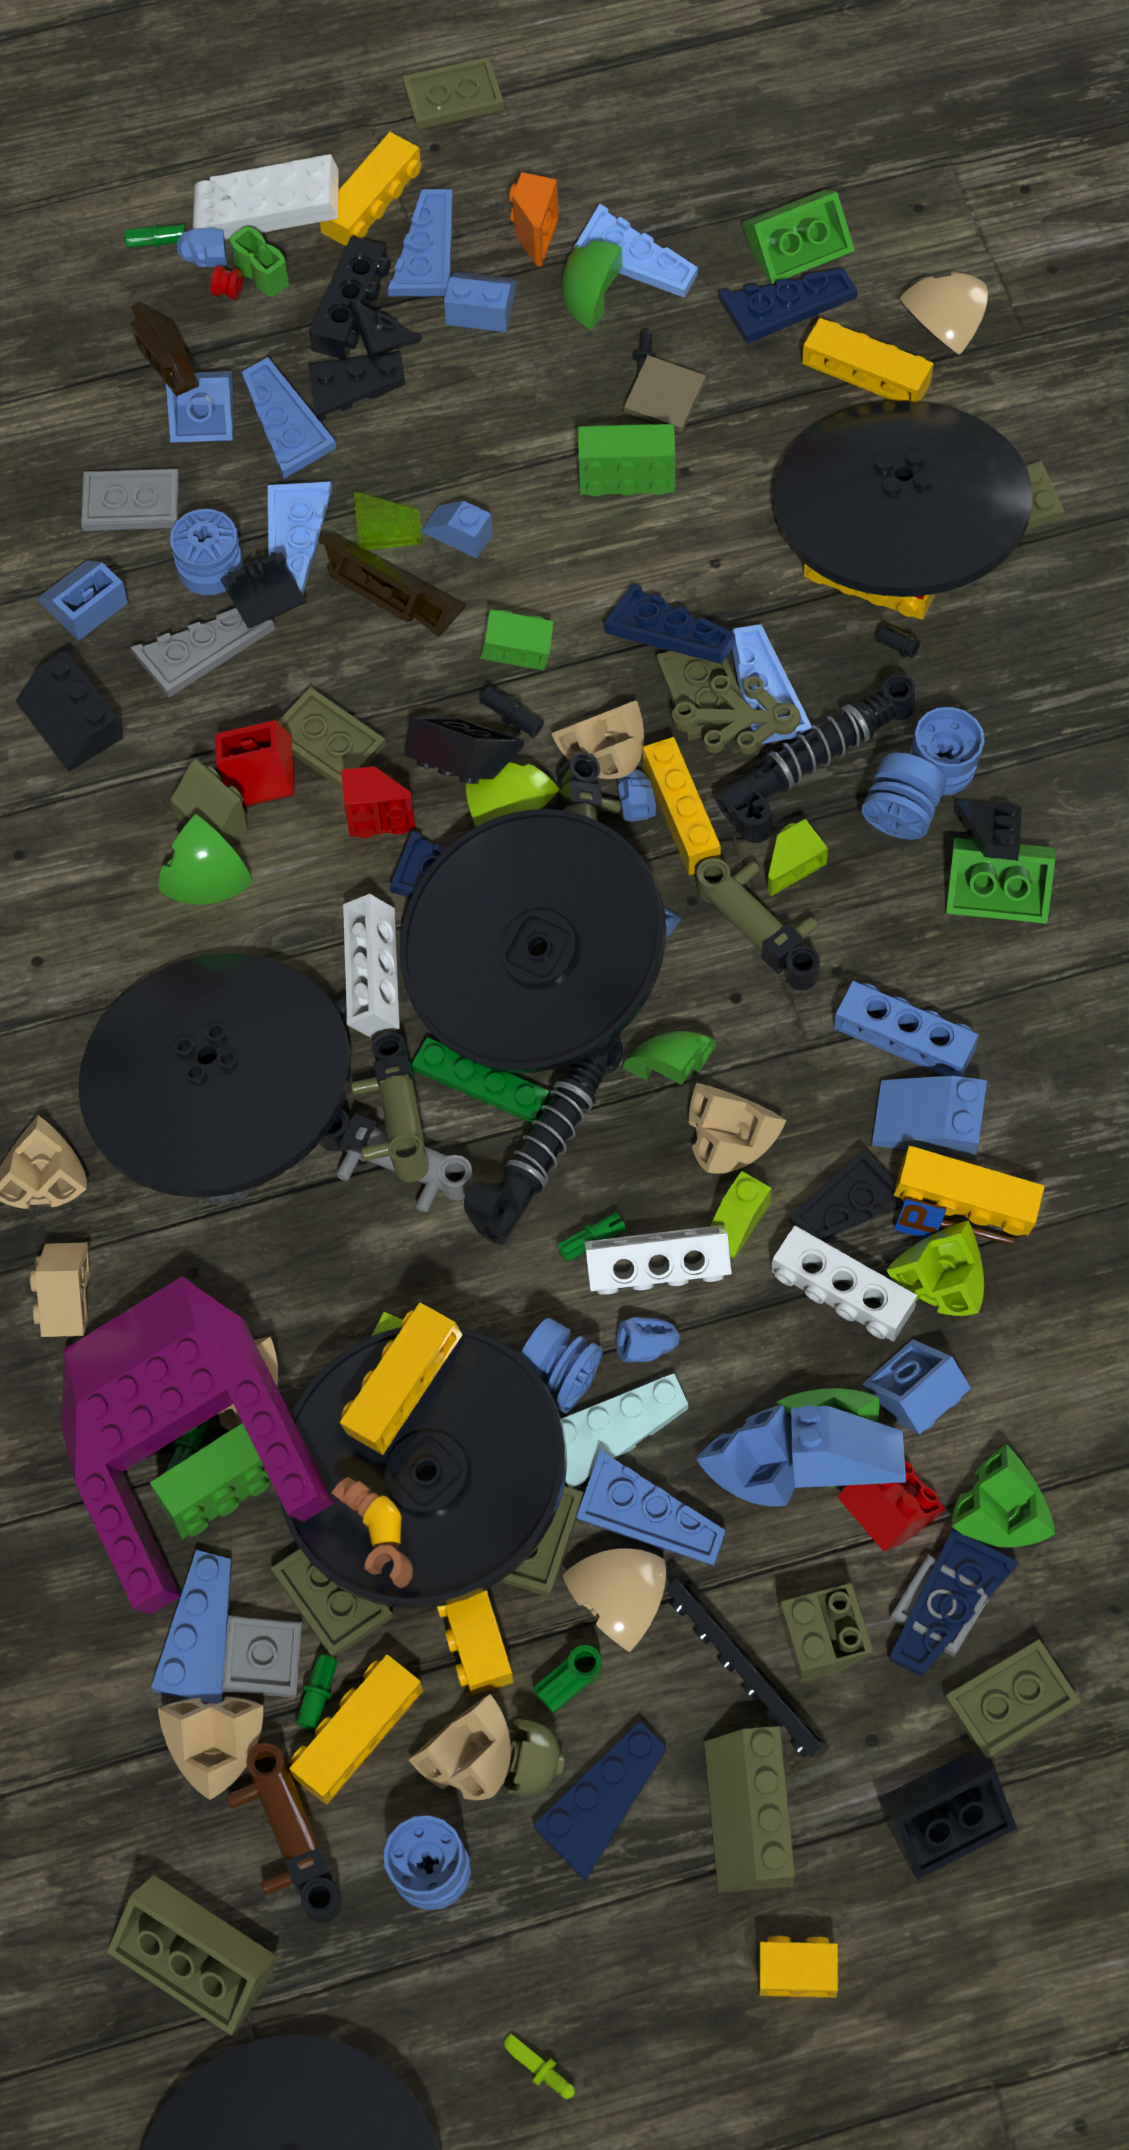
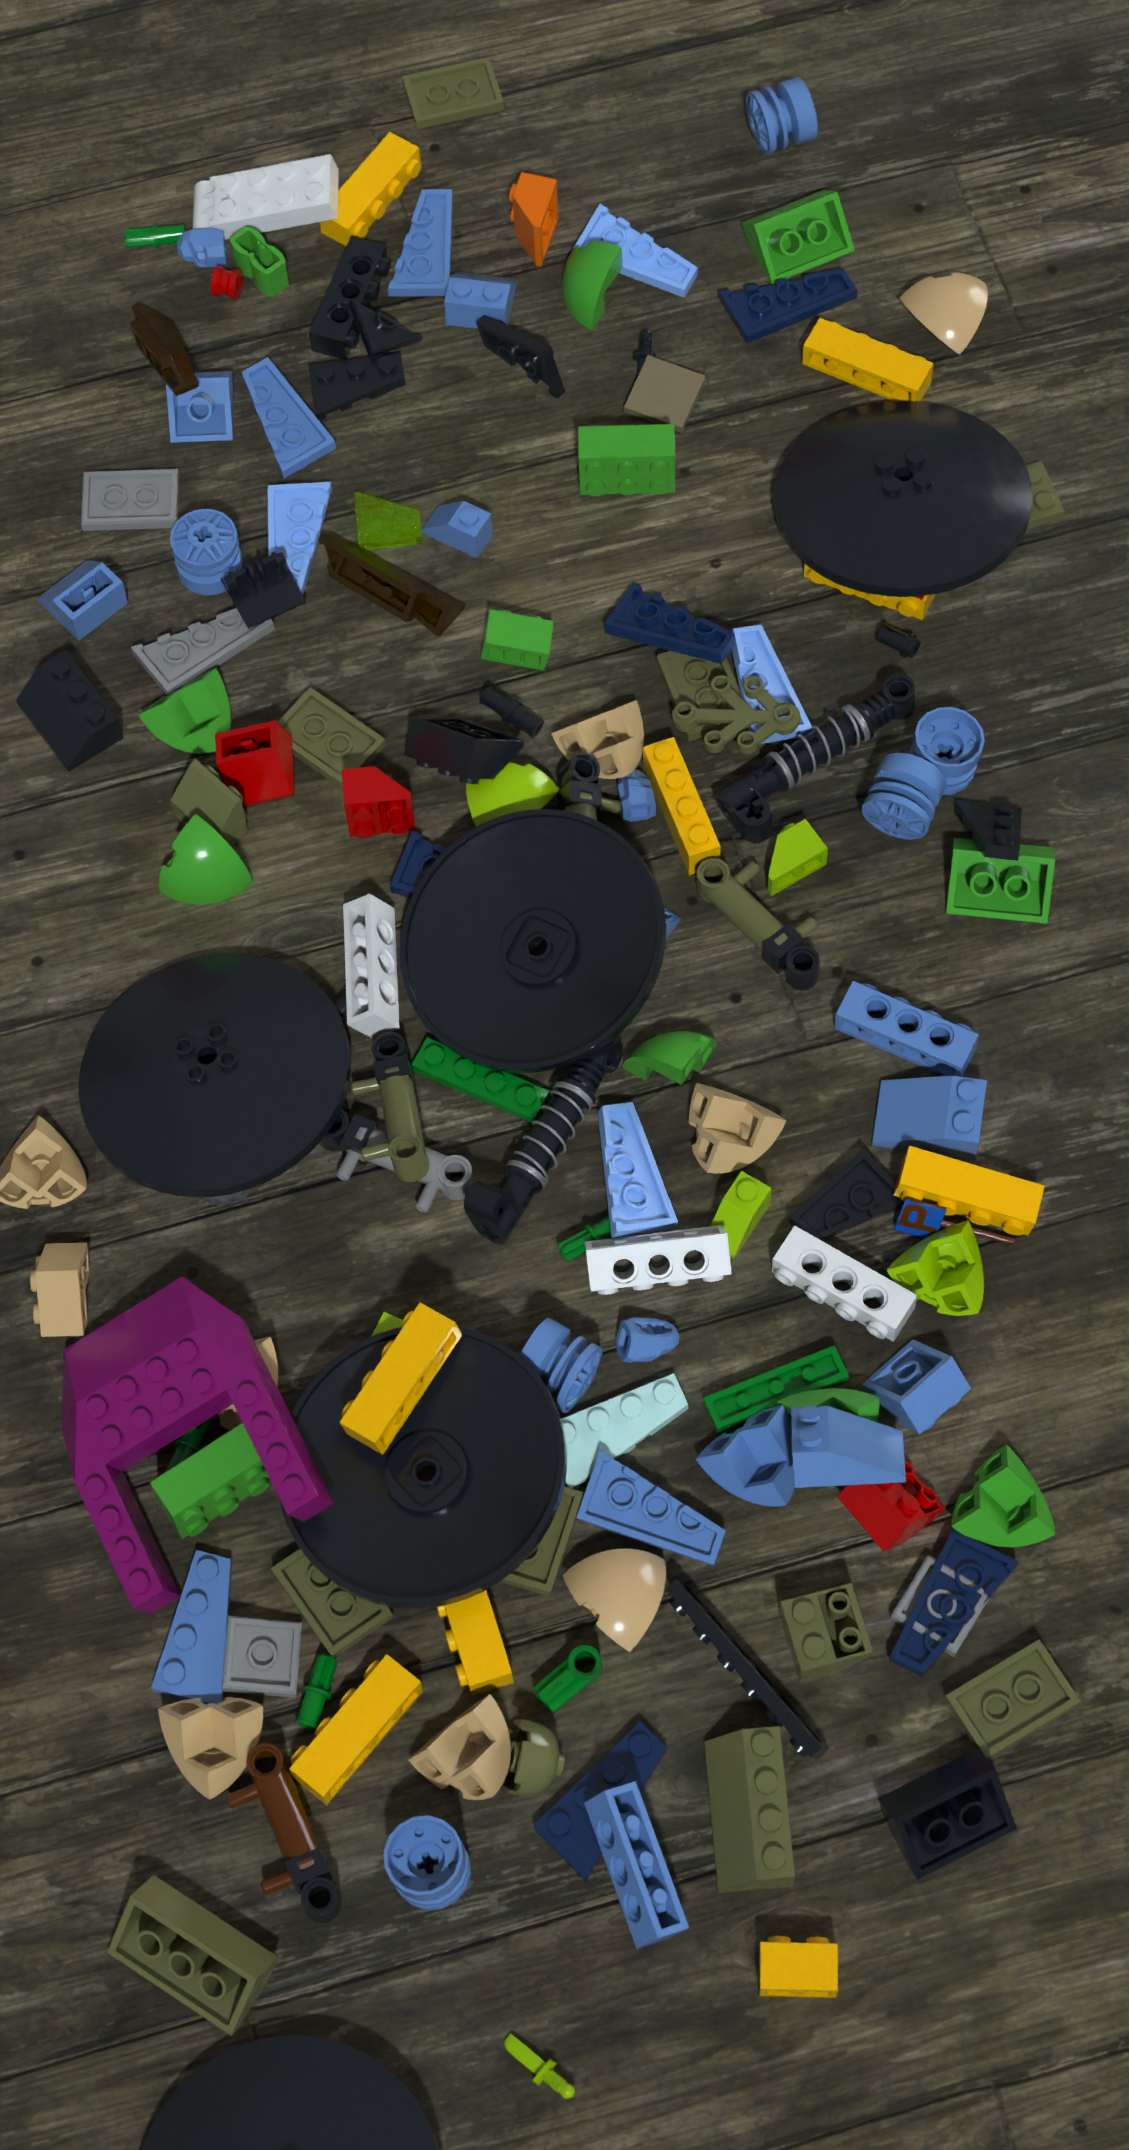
(191, 714): none -> bright green brick
(384, 1528): nougat piece -> none
(517, 347): none -> black wing
(632, 1179): none -> light blue wing
(636, 1865): none -> medium blue brick
(740, 1401): none -> green plate
(782, 115): none -> medium blue wheel

